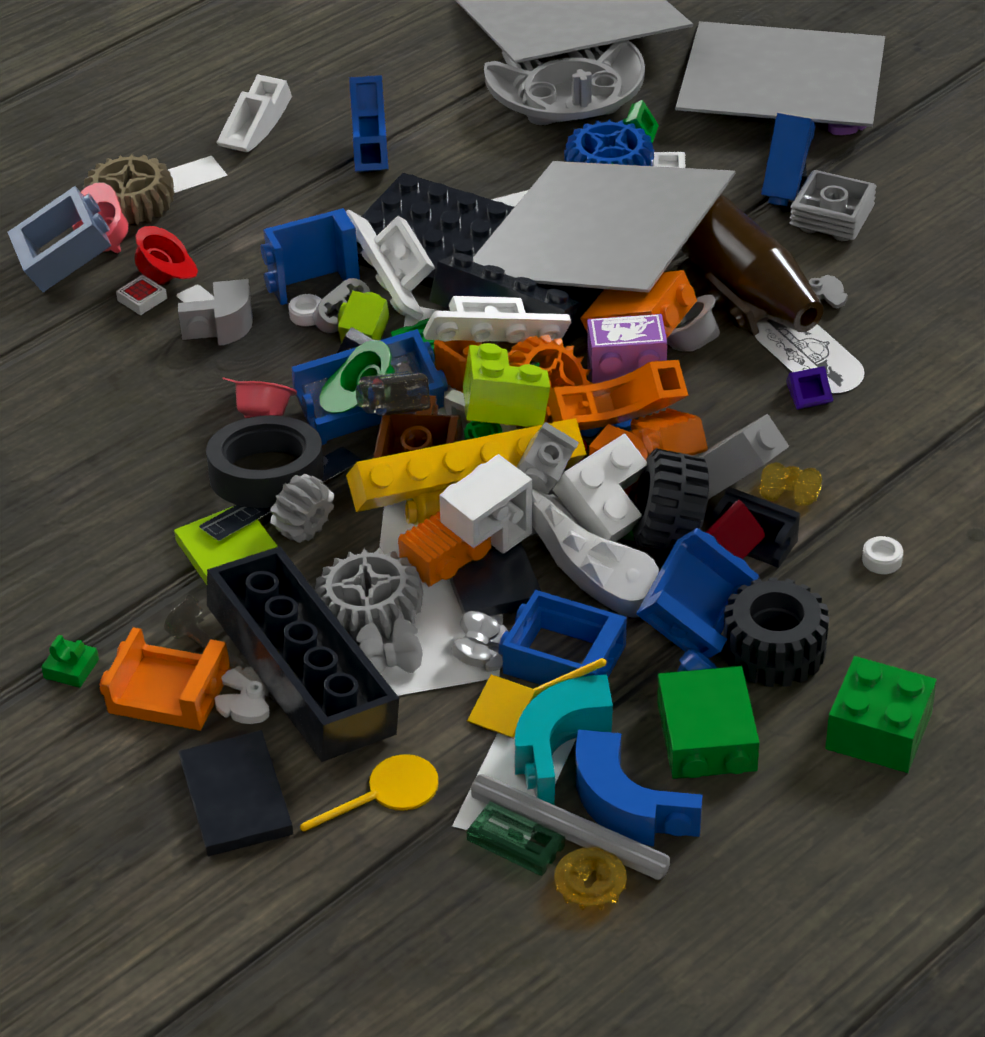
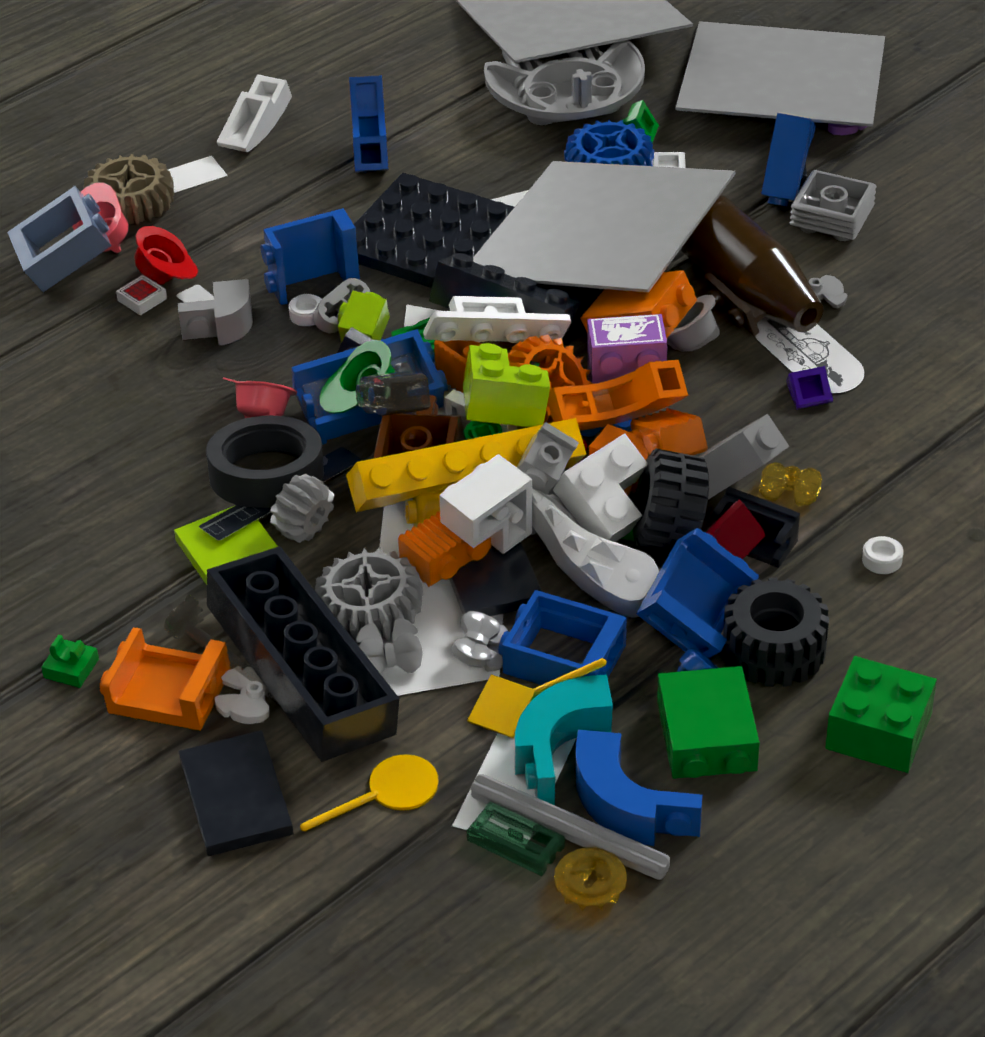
(397, 259): white bracket -> none

